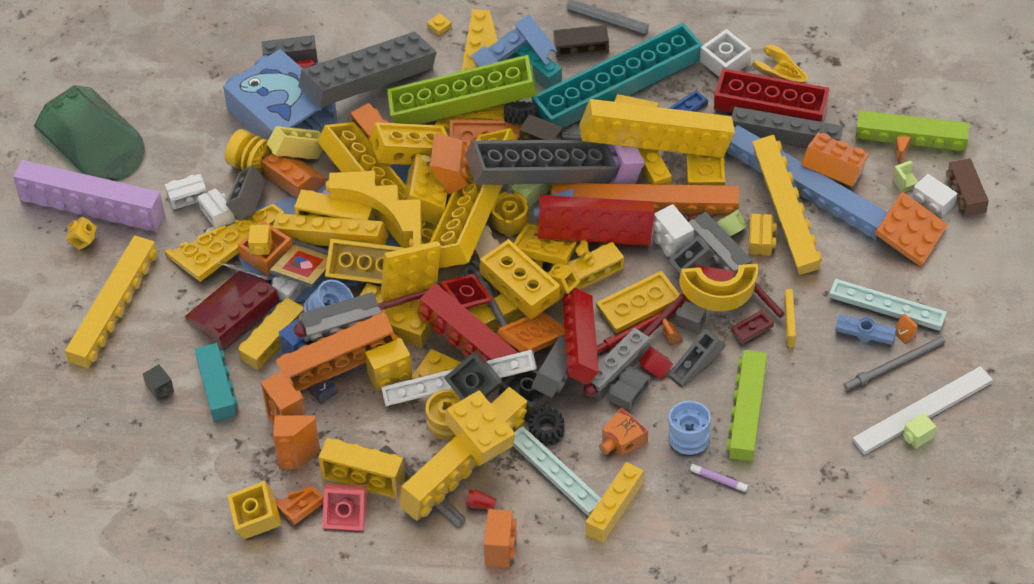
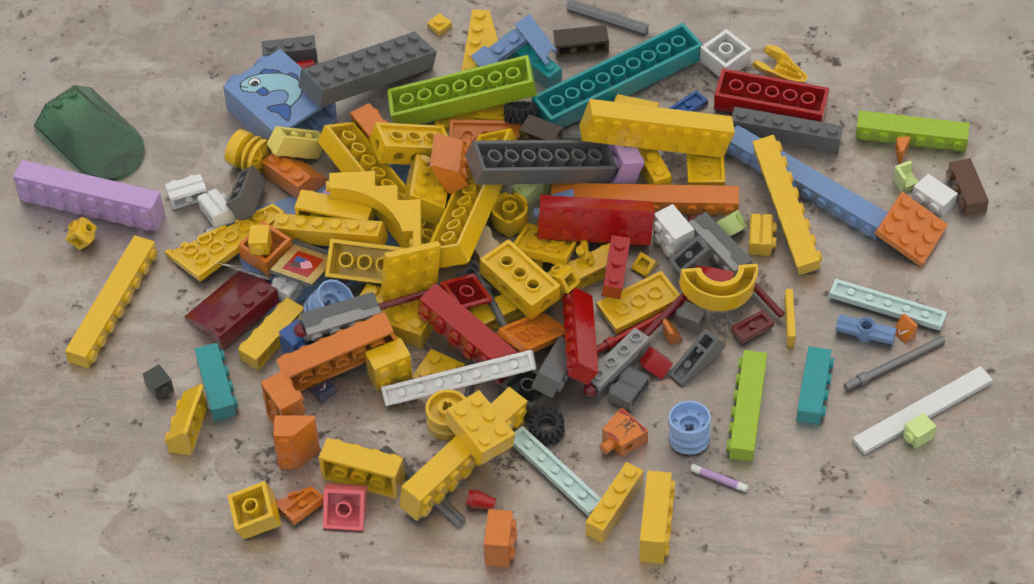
(187, 421): none -> yellow slope
(472, 376): pearl dark grey brick -> none
(615, 267): none -> red brick
(644, 265): none -> yellow slope
(657, 517): none -> yellow brick
(814, 384): none -> teal brick
(835, 159): orange brick -> none

